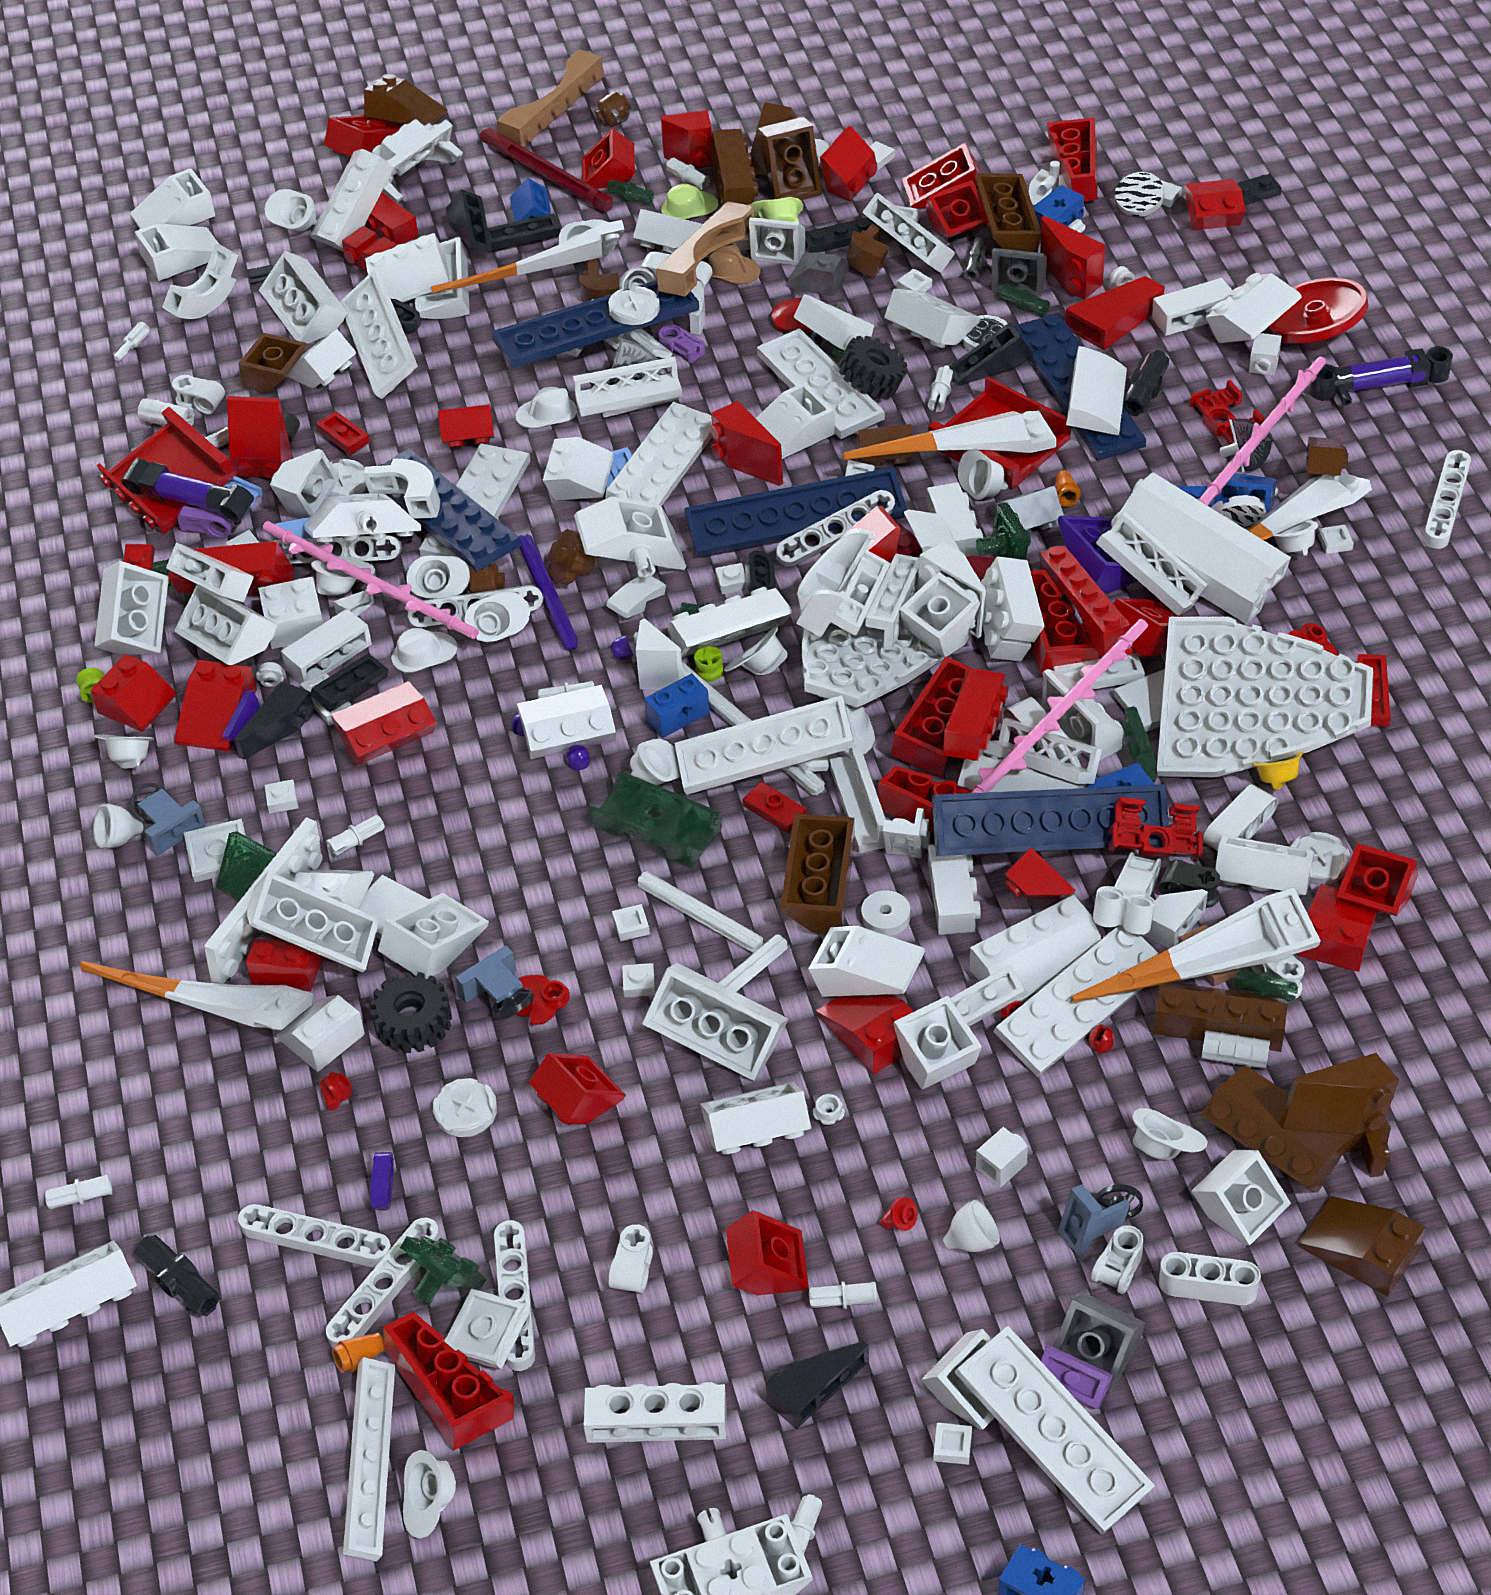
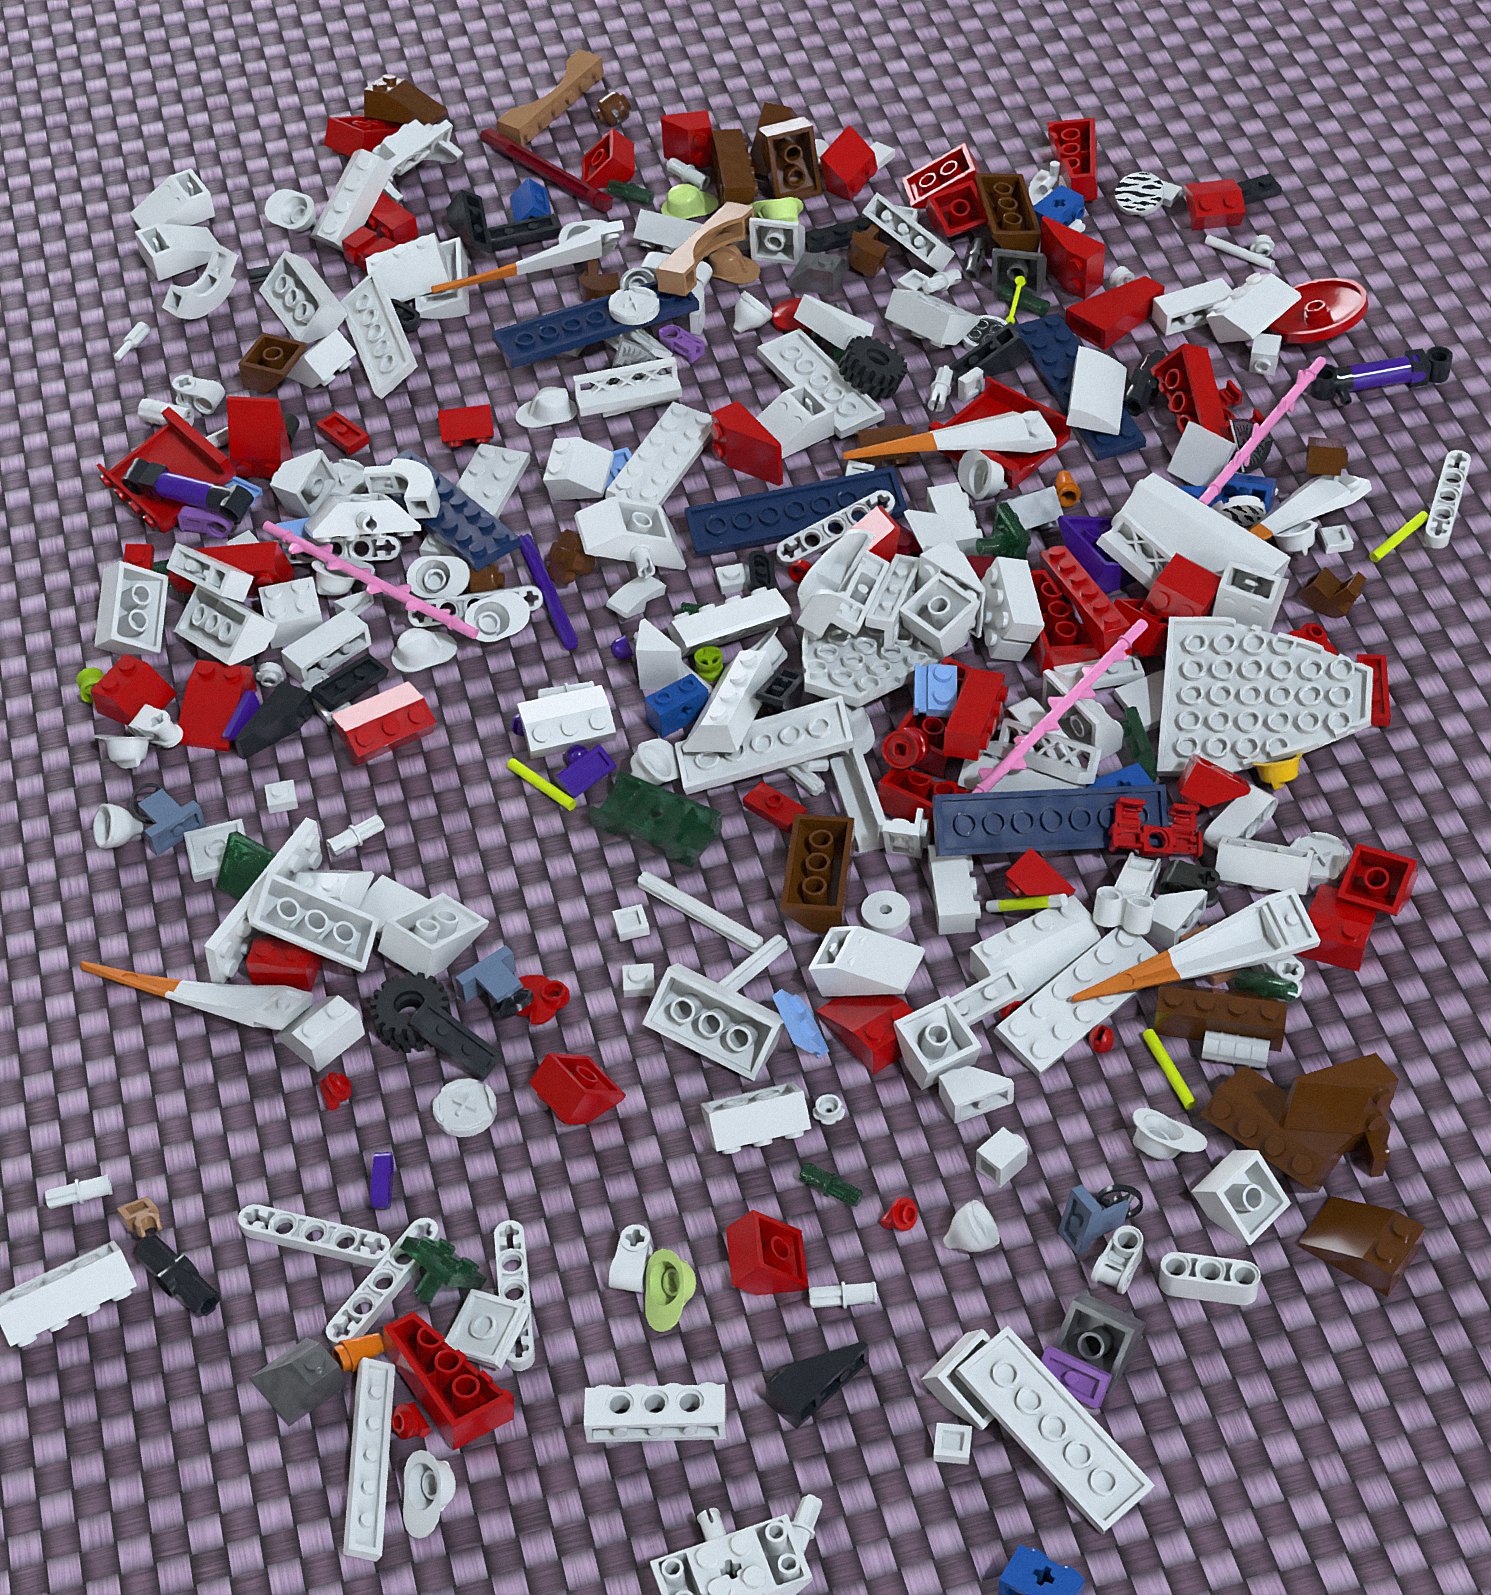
(140, 1216): none -> medium nougat plate
(156, 724): none -> white piece
(299, 1380): none -> flat silver slope
(409, 1422): none -> red plate
(455, 1039): none -> black plate
(541, 784): none -> neon yellow bar
(585, 772): none -> dark purple tile
(668, 1288): none -> yellowish green piece
(731, 705): none -> white slope
(750, 313): none -> white helmet
(782, 690): none -> black slope
(798, 570): none -> red hinge
(800, 1023): none -> light blue plate
(830, 1184): none -> clear green axle
(905, 747): none -> red wheel
(935, 689): none -> light blue plate
(941, 281): none -> white axle
(970, 384): none -> white tile
(973, 1092): none -> white slope
(1020, 282): none -> neon yellow hinge
(1027, 903): none -> neon yellow bar
(1169, 1069): none -> neon yellow bar
(1183, 590): none -> red slope
(1191, 388): none -> red wedge
(1200, 455): none -> white tile
(1209, 783): none -> red slope
(1239, 252): none -> white bar
(1249, 595): none -> white slope
(1262, 245): none -> white plate
(1329, 595): none -> reddish brown brick
(1399, 536): none -> neon yellow bar

